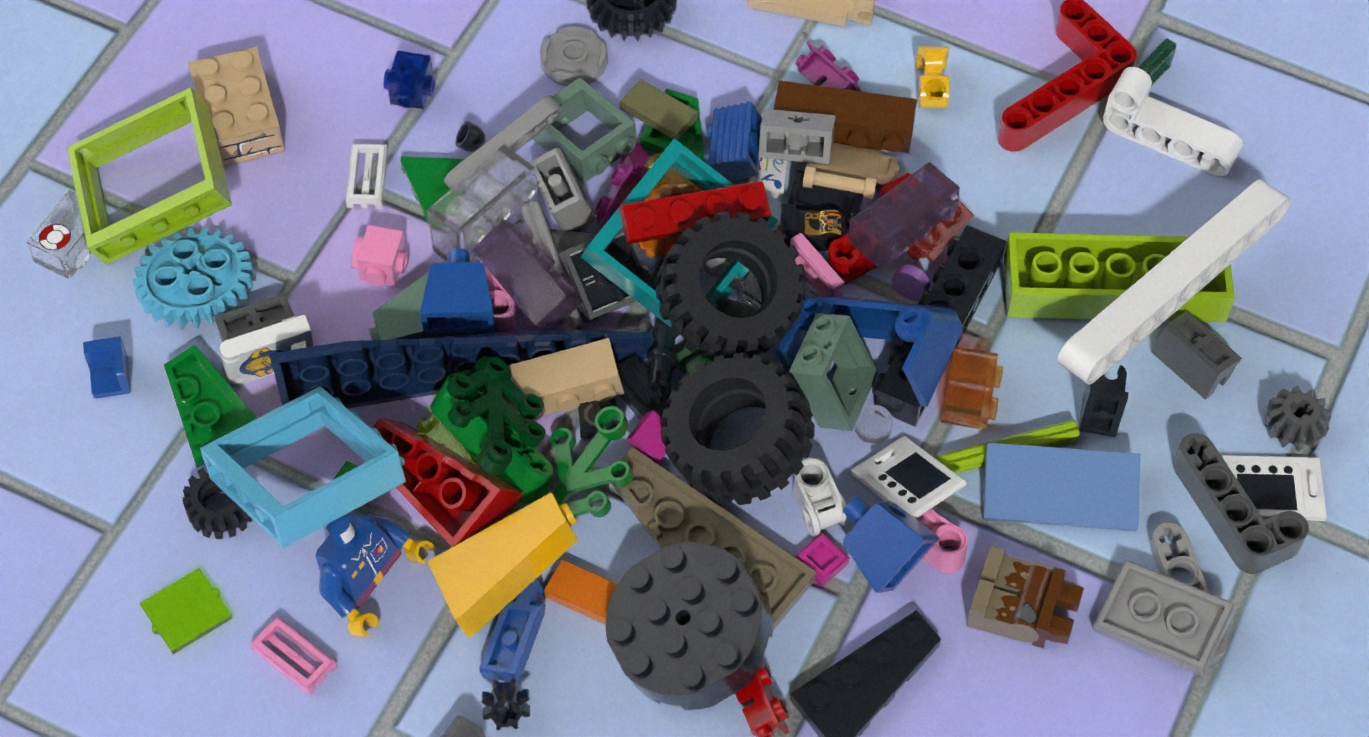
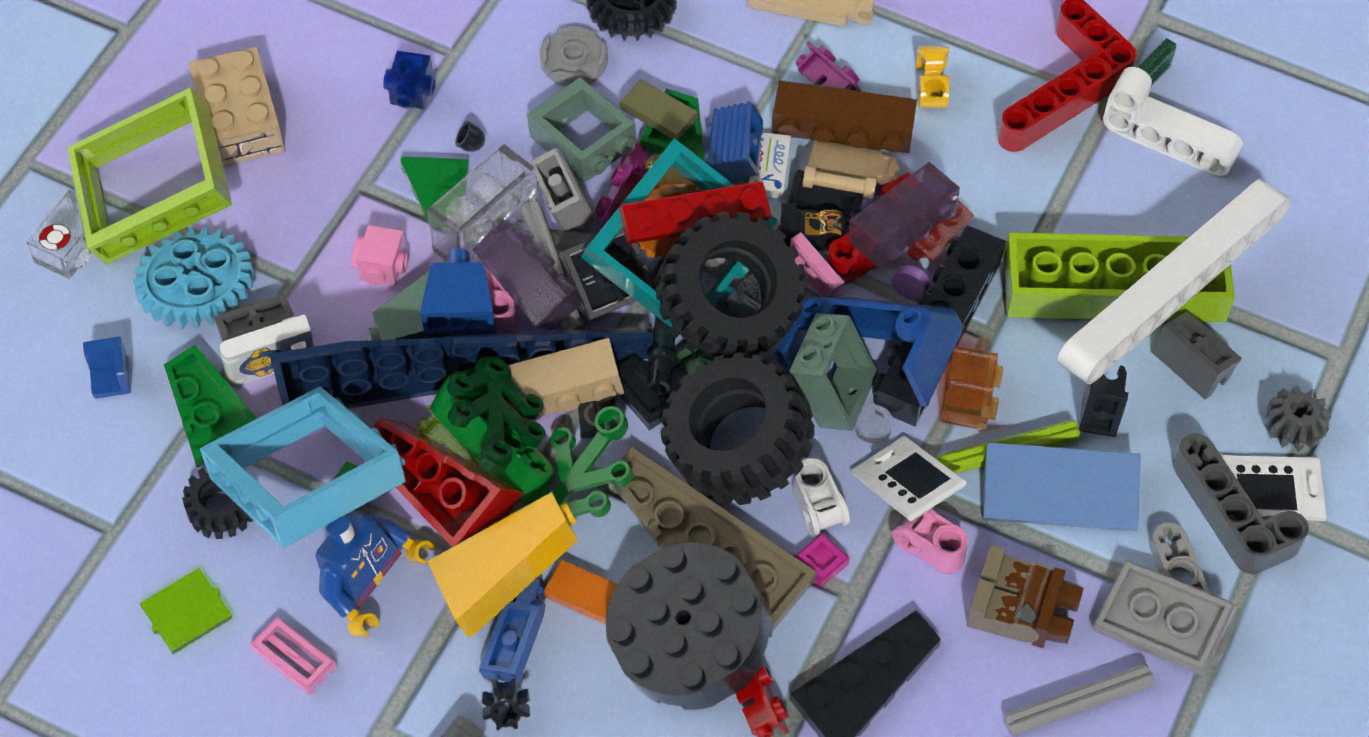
(365, 198): white tile -> none
(513, 136): light grey beam -> none
(647, 437): dark pink tile -> none
(796, 136): light grey brick -> none
(885, 542): blue torso -> none
(1078, 699): none -> light grey axle

